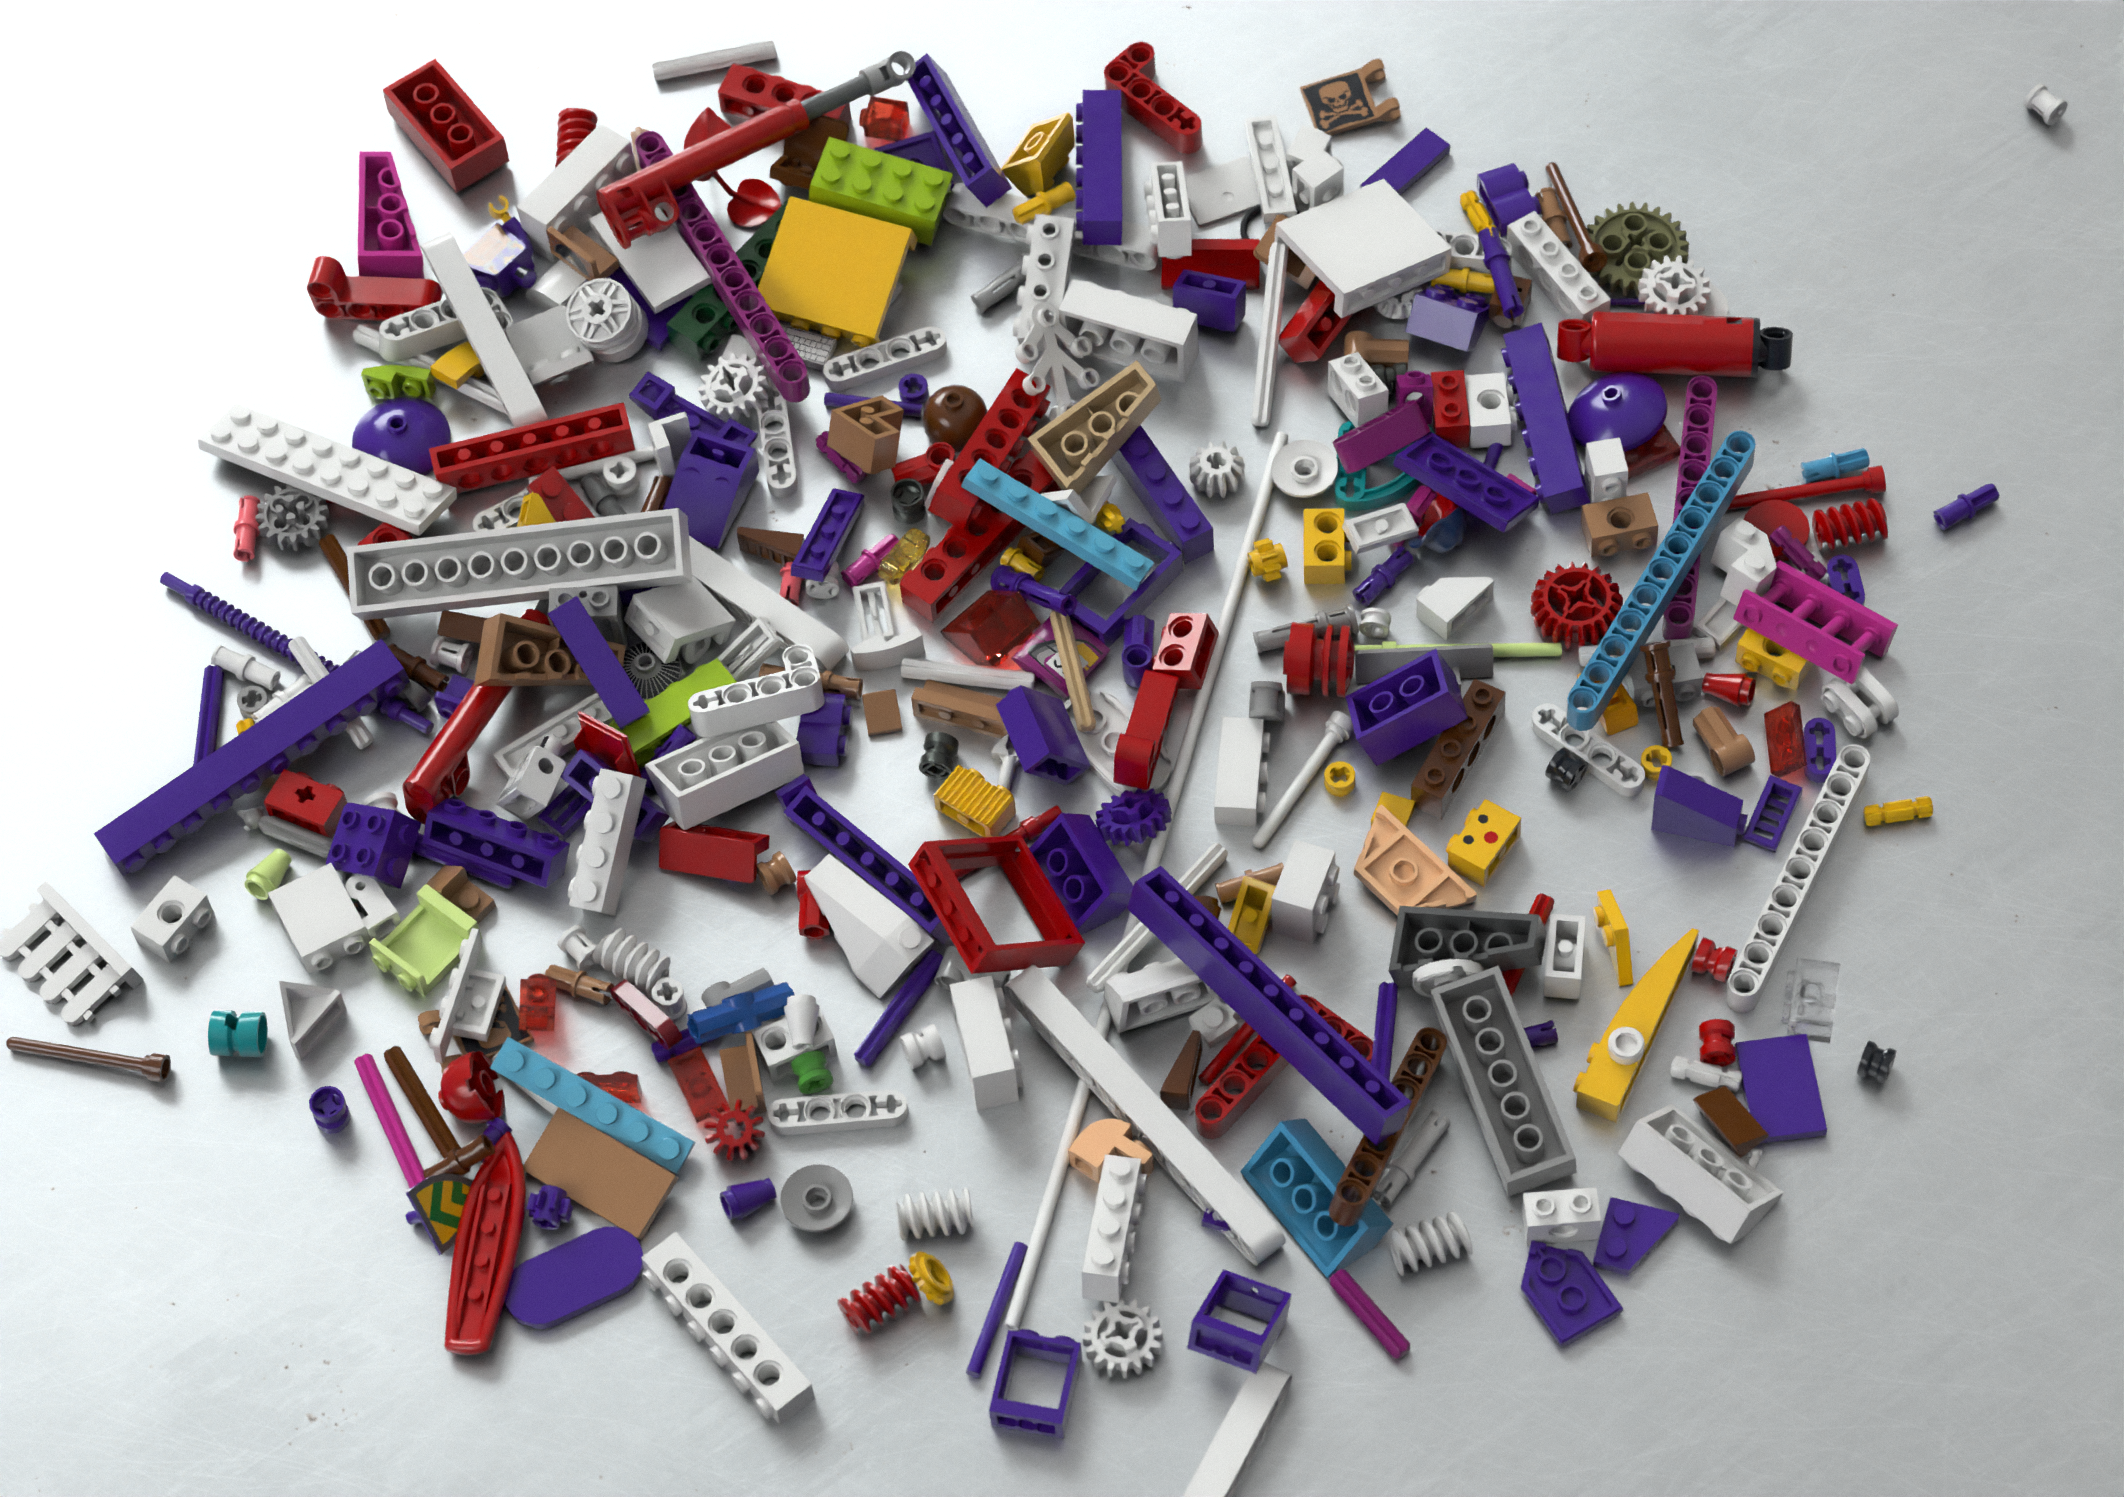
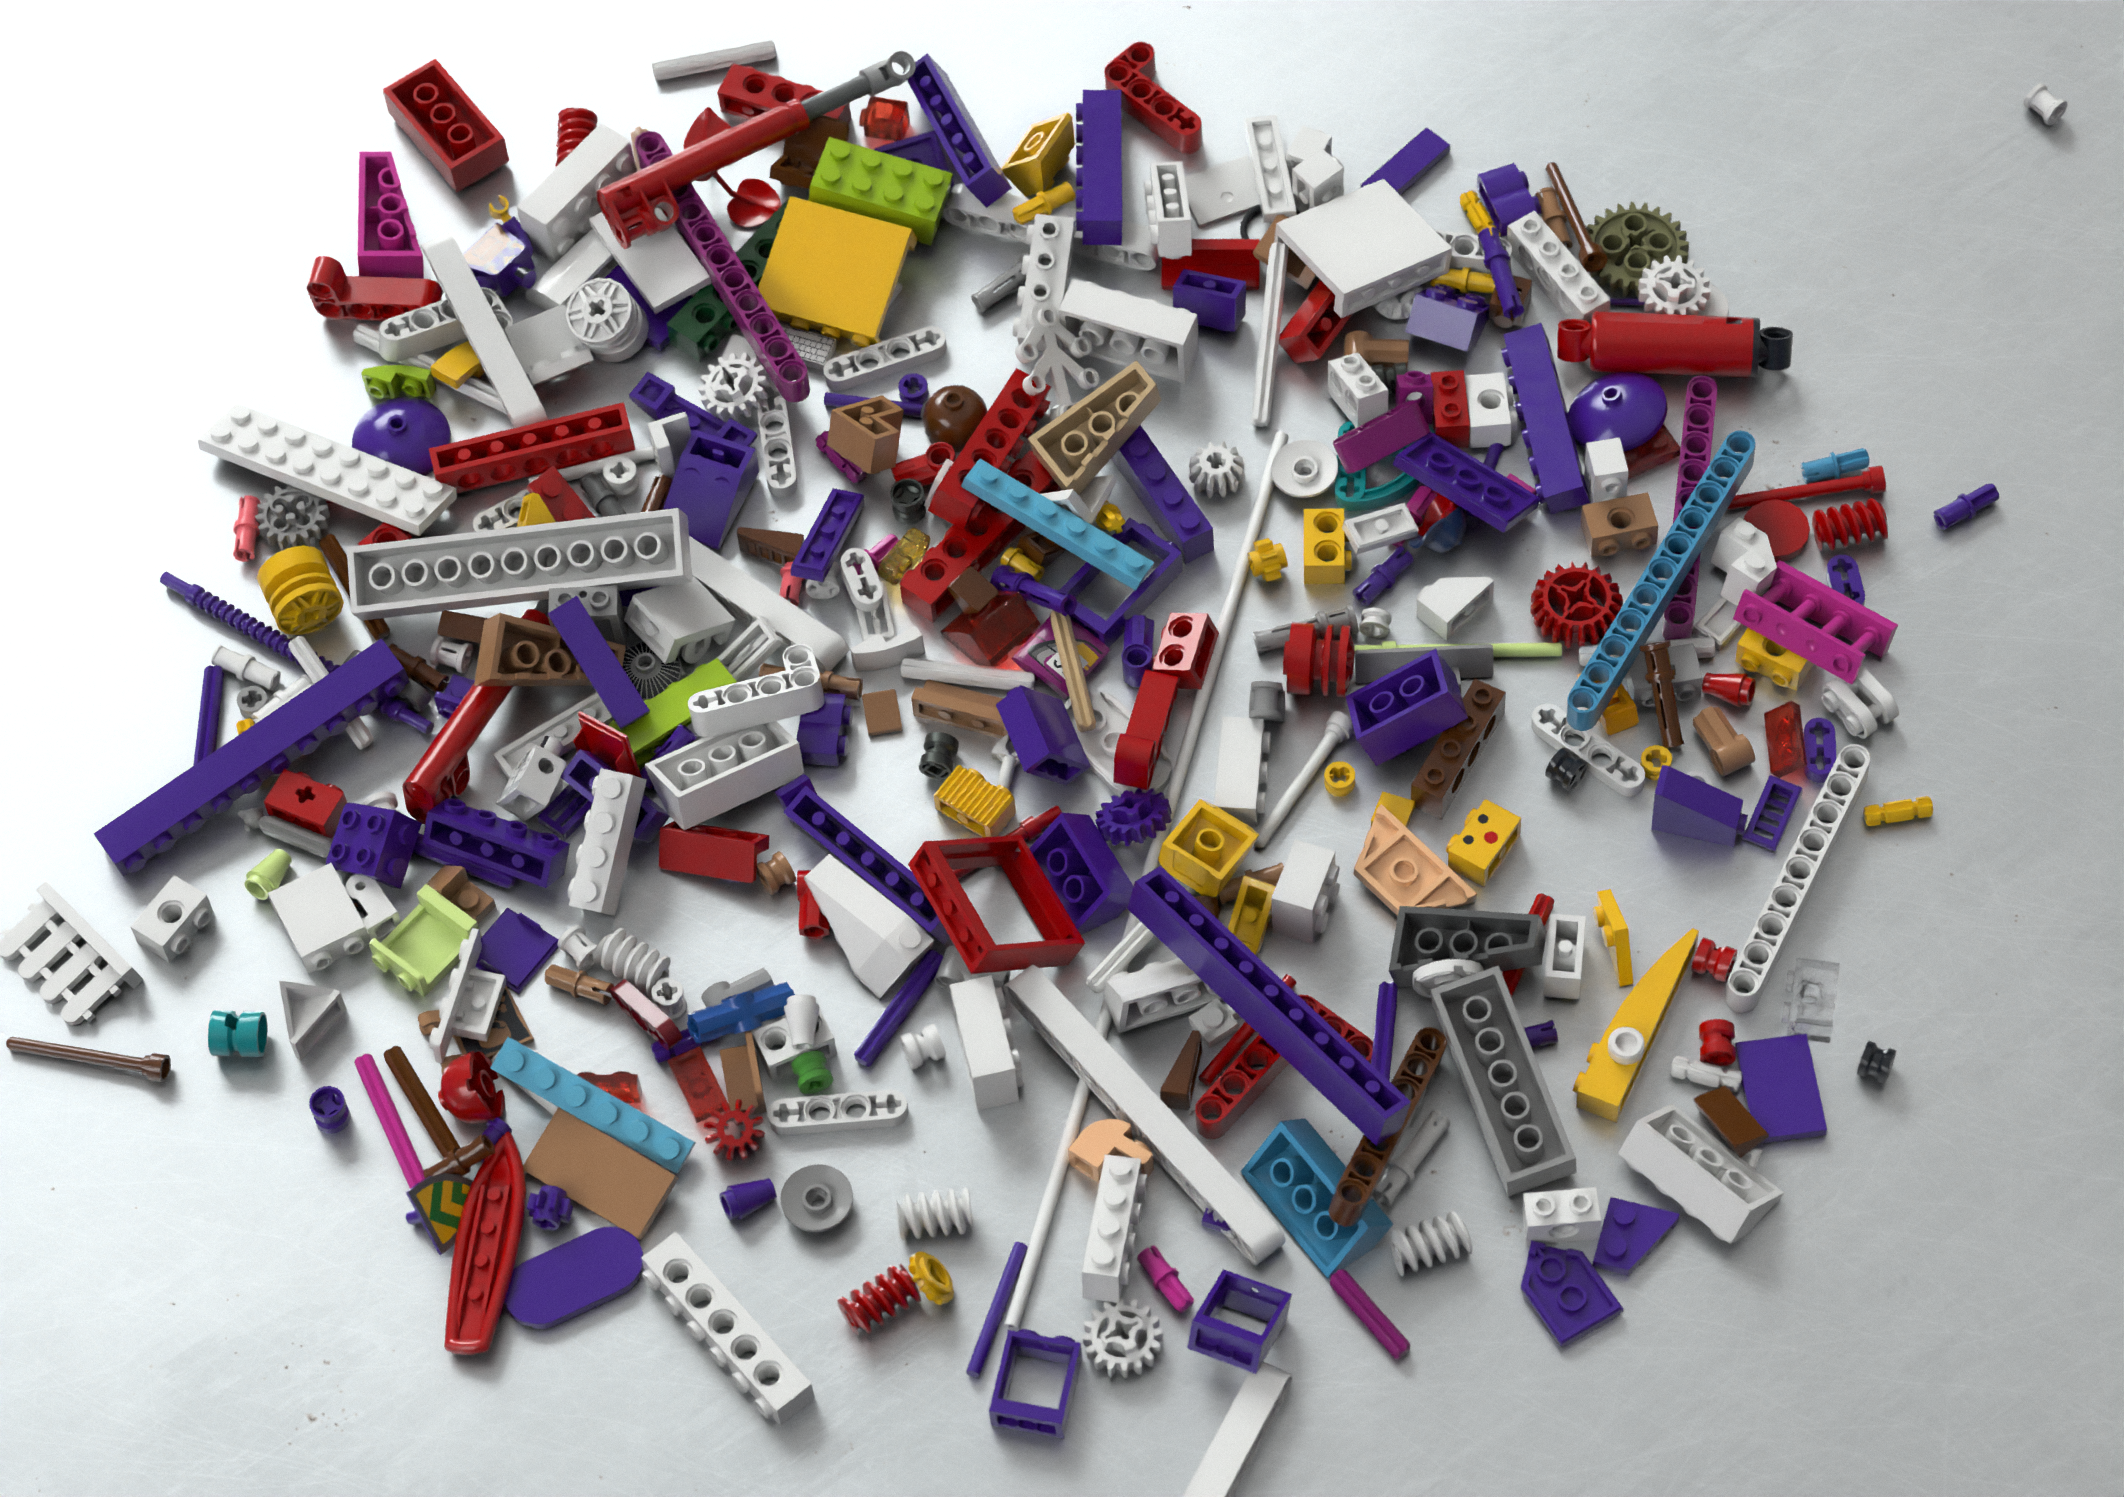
(300, 590): none -> yellow wheel
(515, 949): none -> dark purple piece
(537, 1003): clear red brick -> none
(581, 253): medium nougat panel -> none
(854, 581): none -> white beam
(972, 591): none -> reddish brown slope
(1165, 1278): none -> dark pink axle
(1206, 848): none -> yellow slope
(1346, 102): flag -> none
(1797, 553): magenta axle -> none

